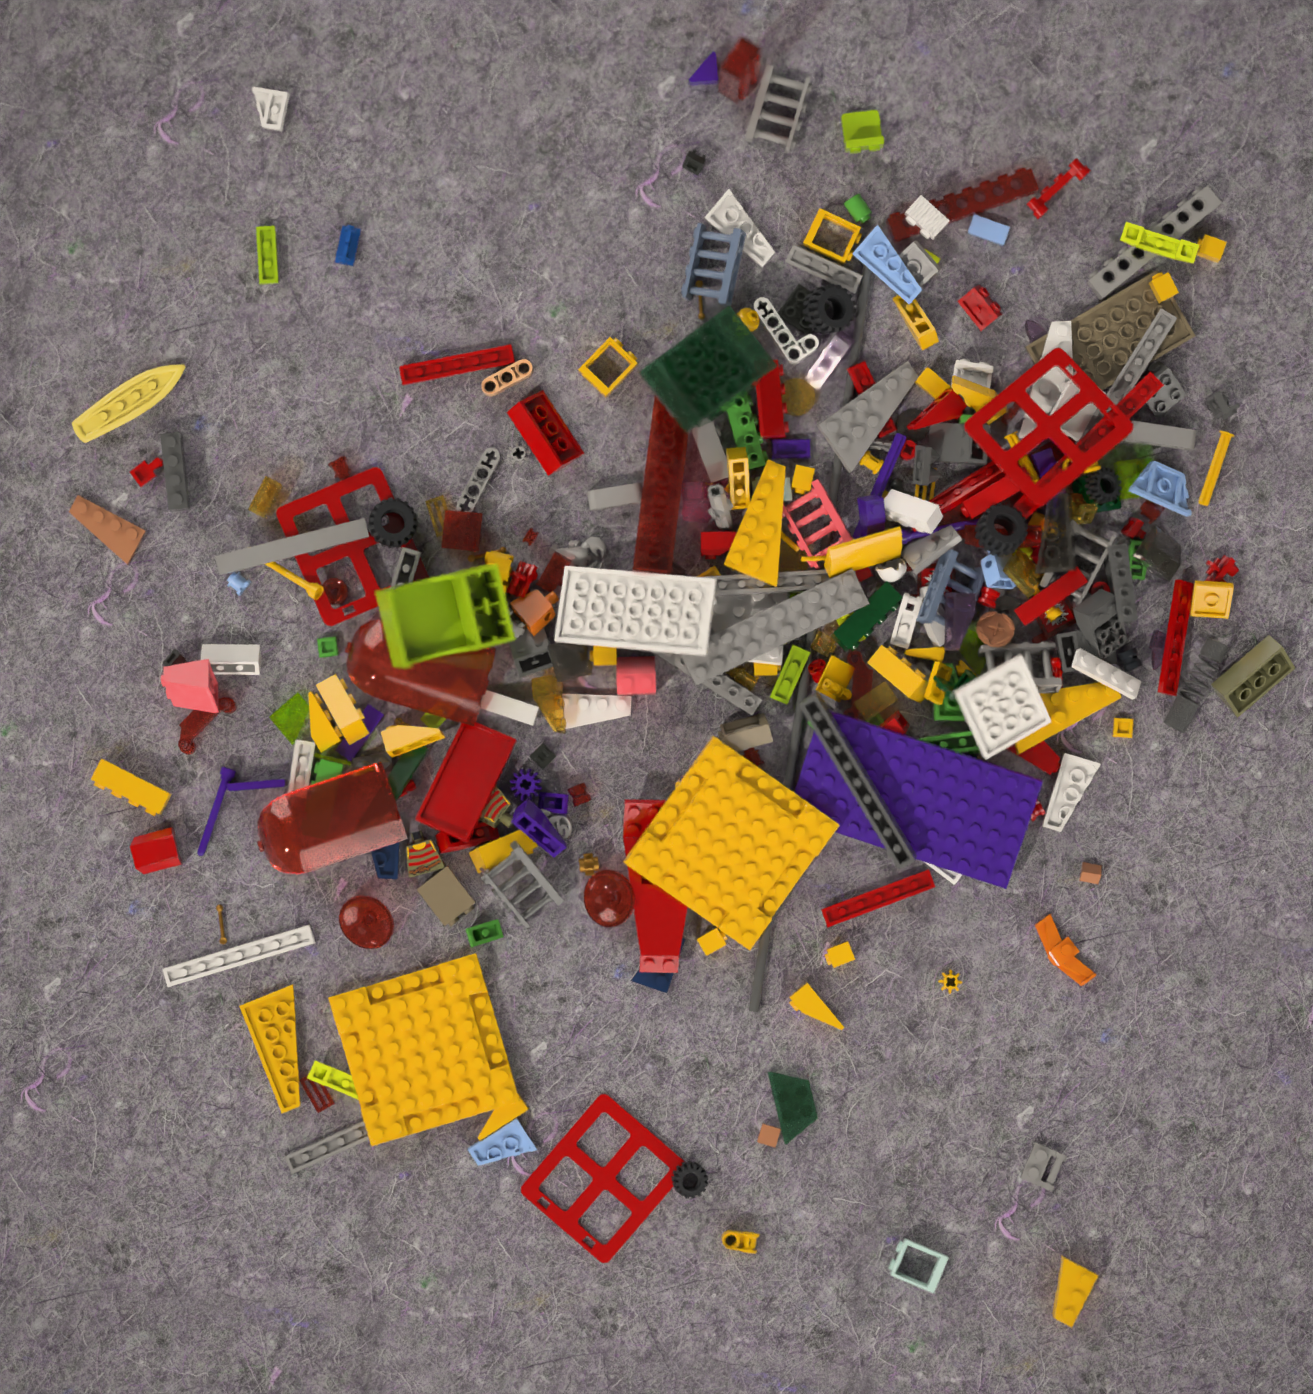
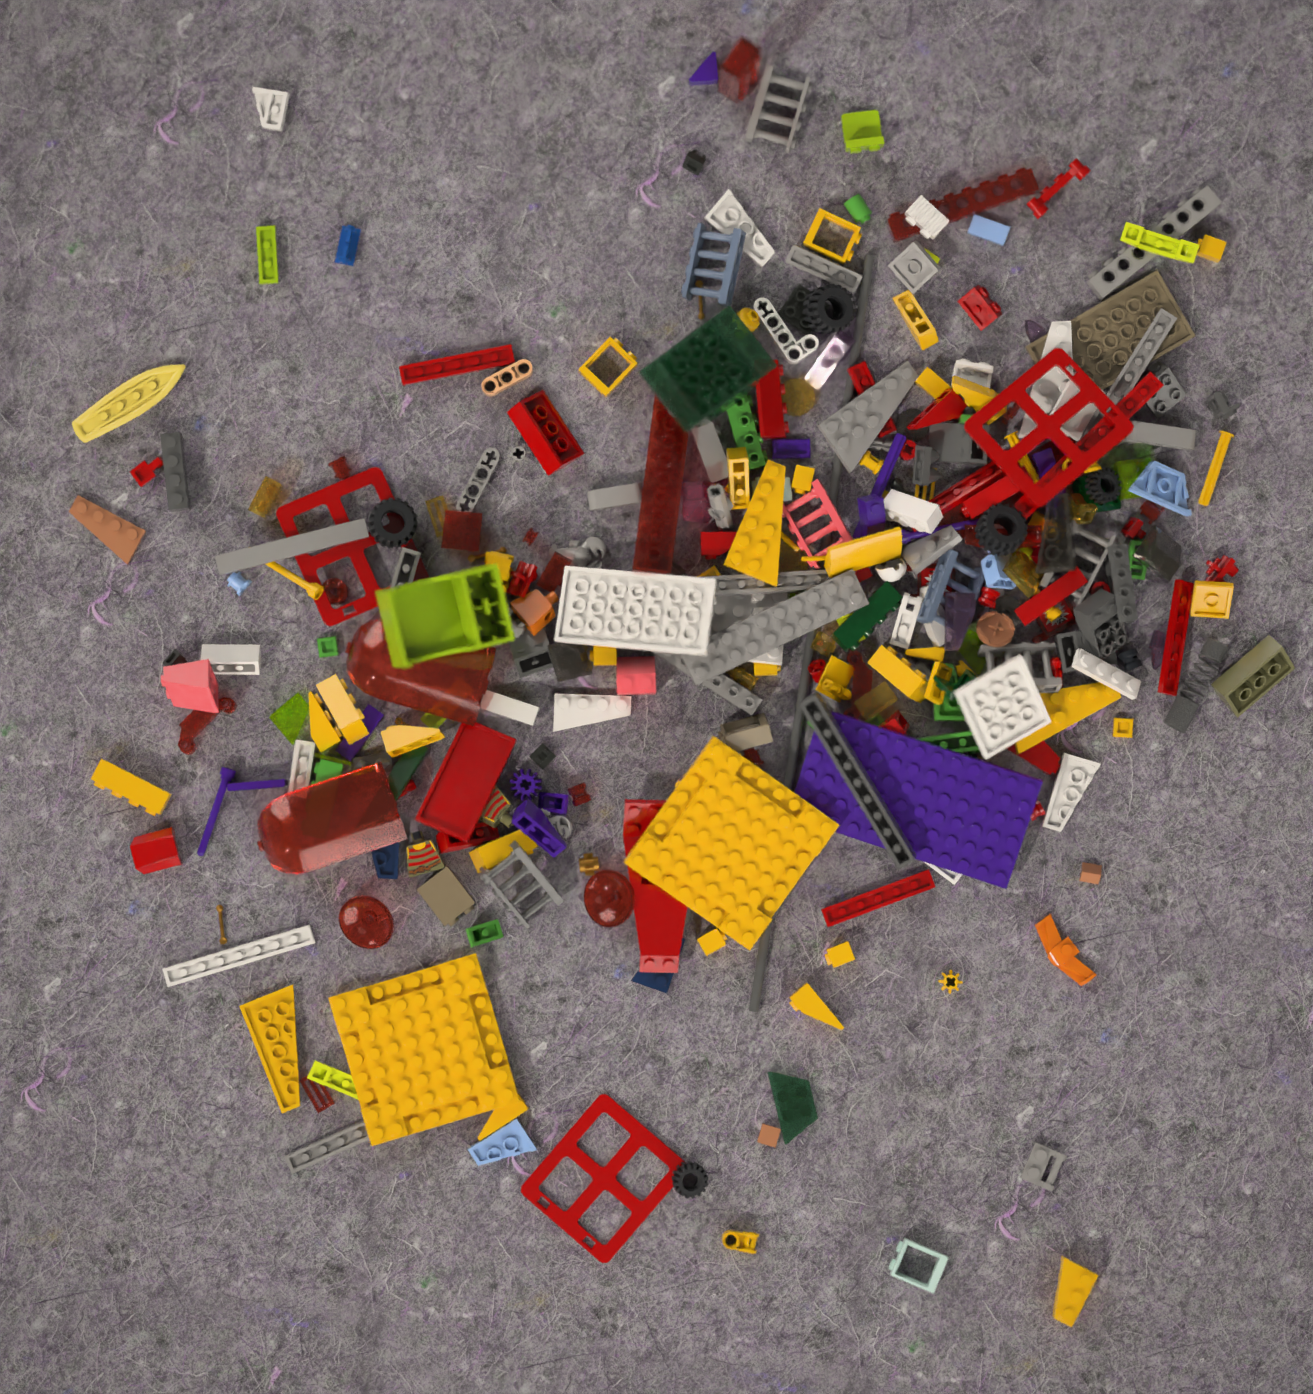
(549, 698): clear yellow slope -> none
(790, 674): lime plate -> none
(884, 262): light blue wing -> none
(1163, 287): yellow brick -> none

